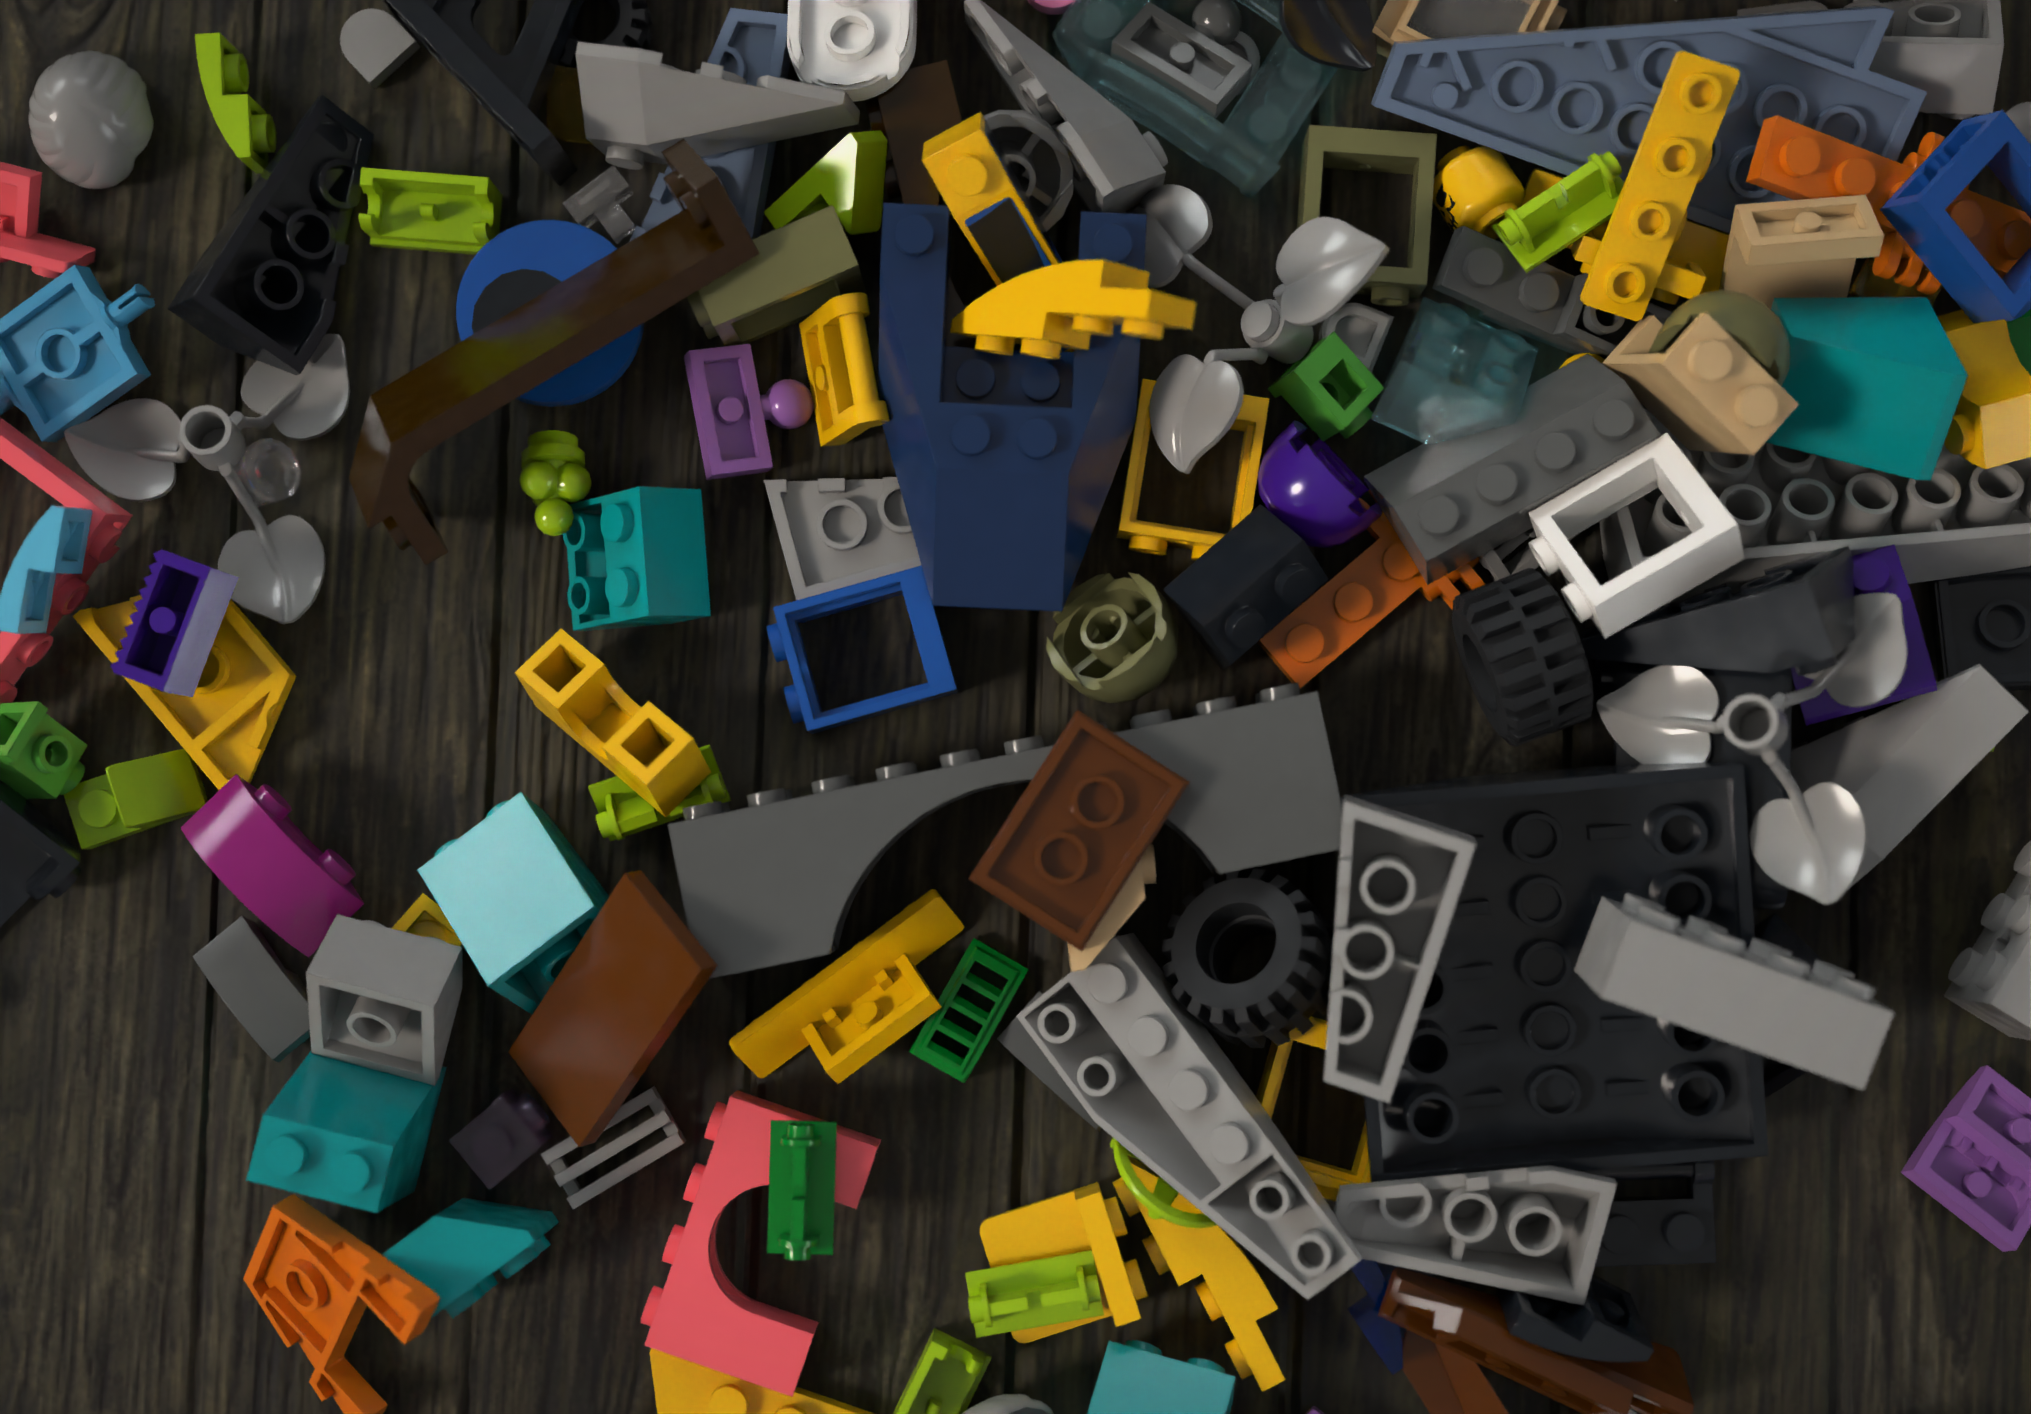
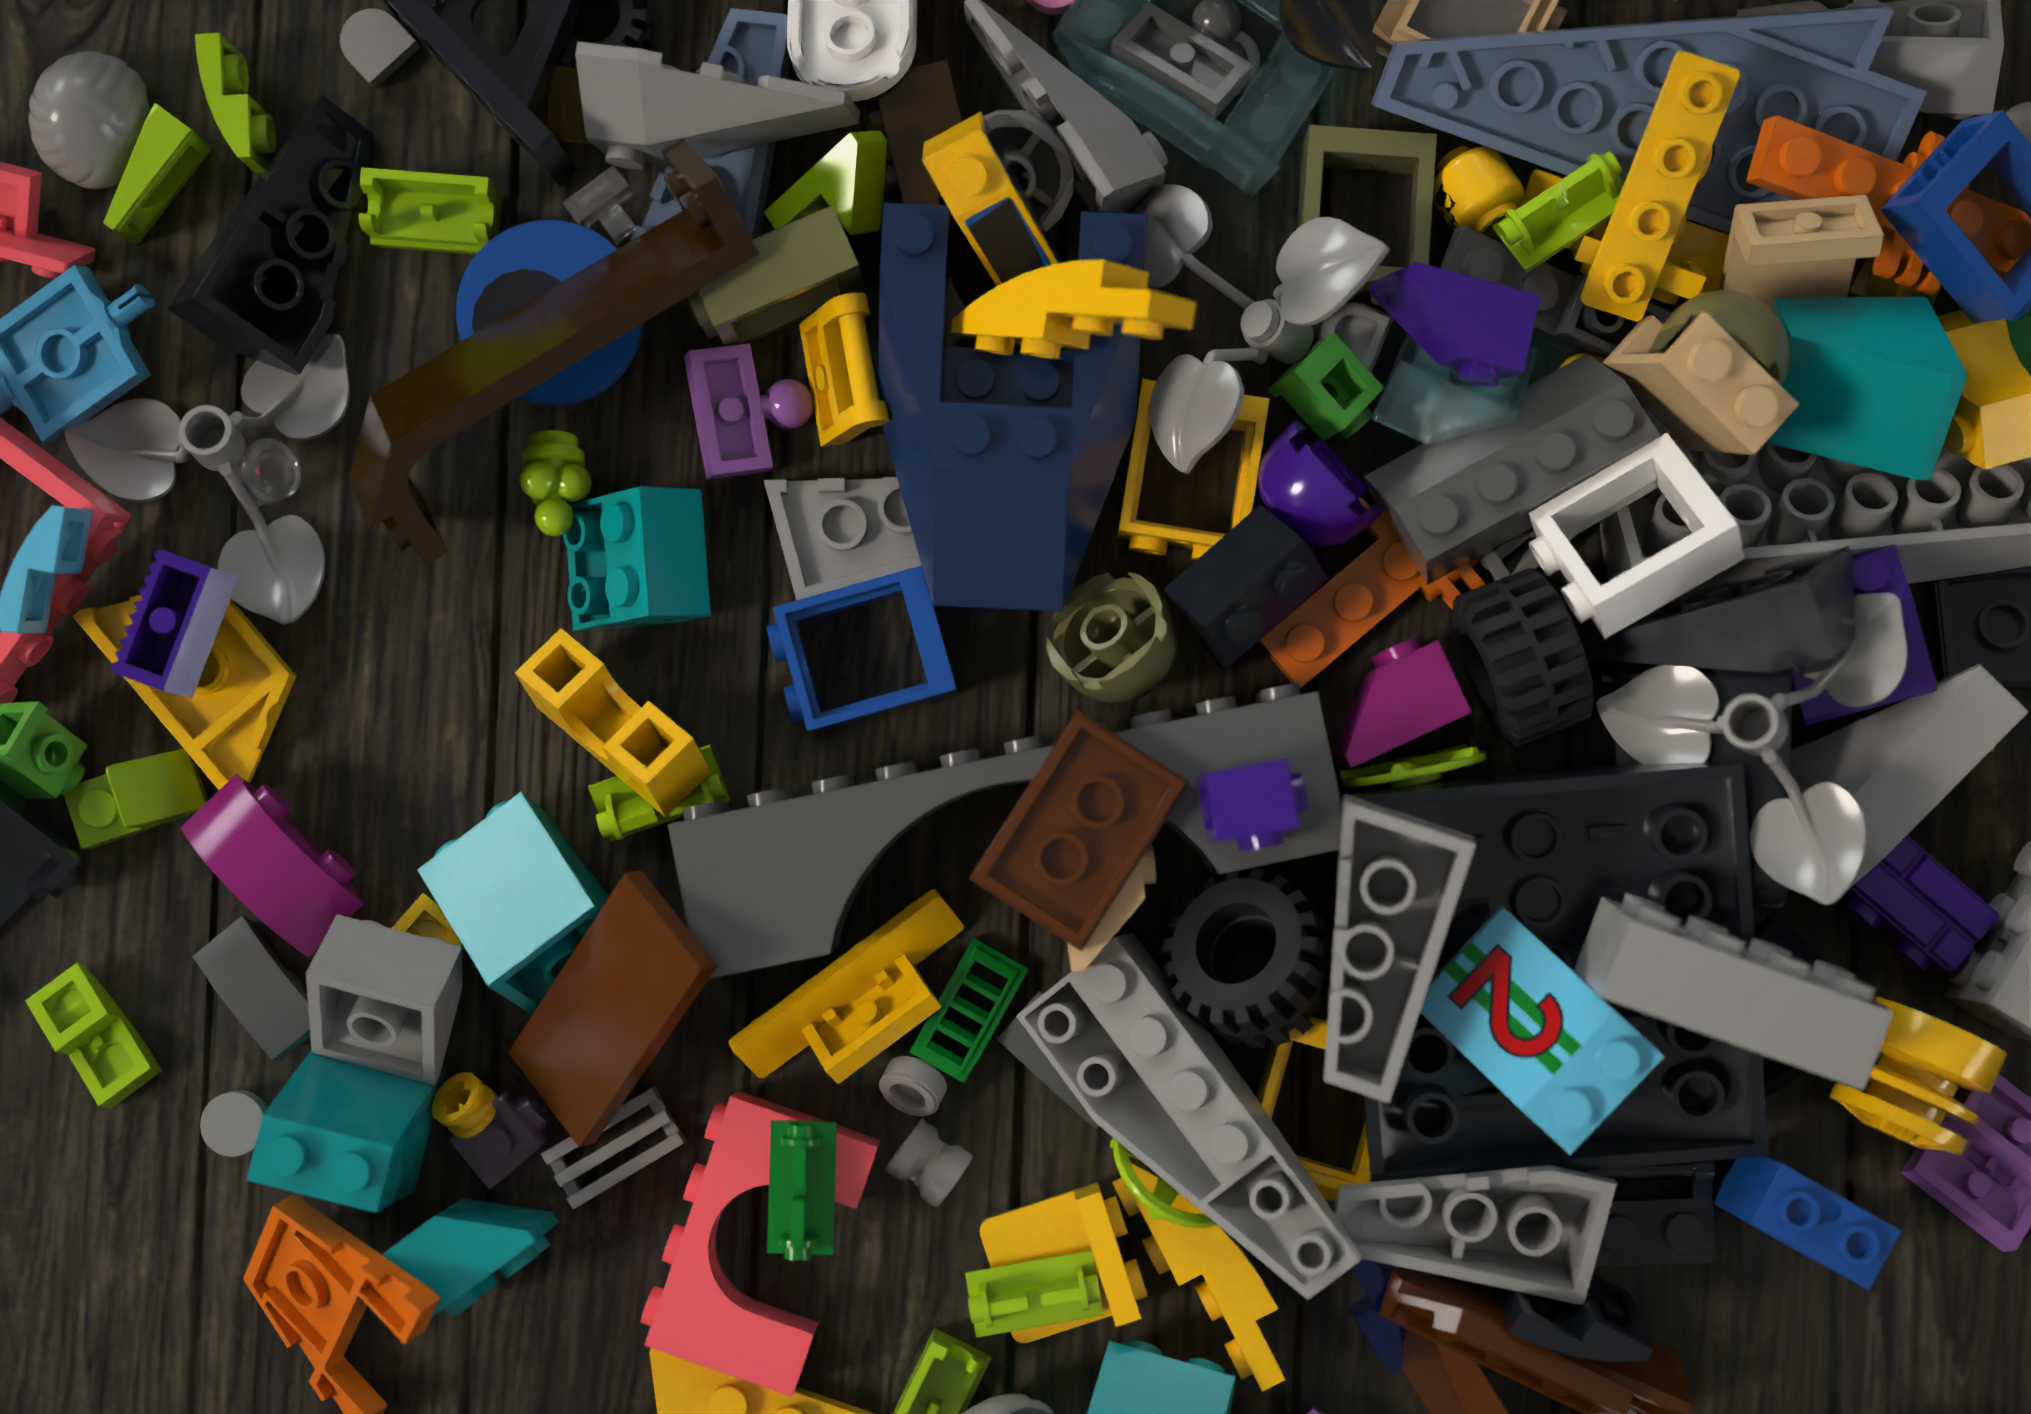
(95, 1034): none -> lime slope
(156, 172): none -> lime slope
(232, 1122): none -> light grey tile
(464, 1105): none -> yellow bush
(913, 1086): none -> light grey tile
(929, 1162): none -> clear wheel
(1252, 803): none -> dark purple brick
(1398, 702): none -> magenta slope
(1412, 769): none -> lime wheel
(1462, 320): none -> dark purple slope
(1537, 1030): none -> medium azure slope
(1806, 1217): none -> blue window
(1918, 1078): none -> yellow wheel
(1921, 908): none -> dark purple brick

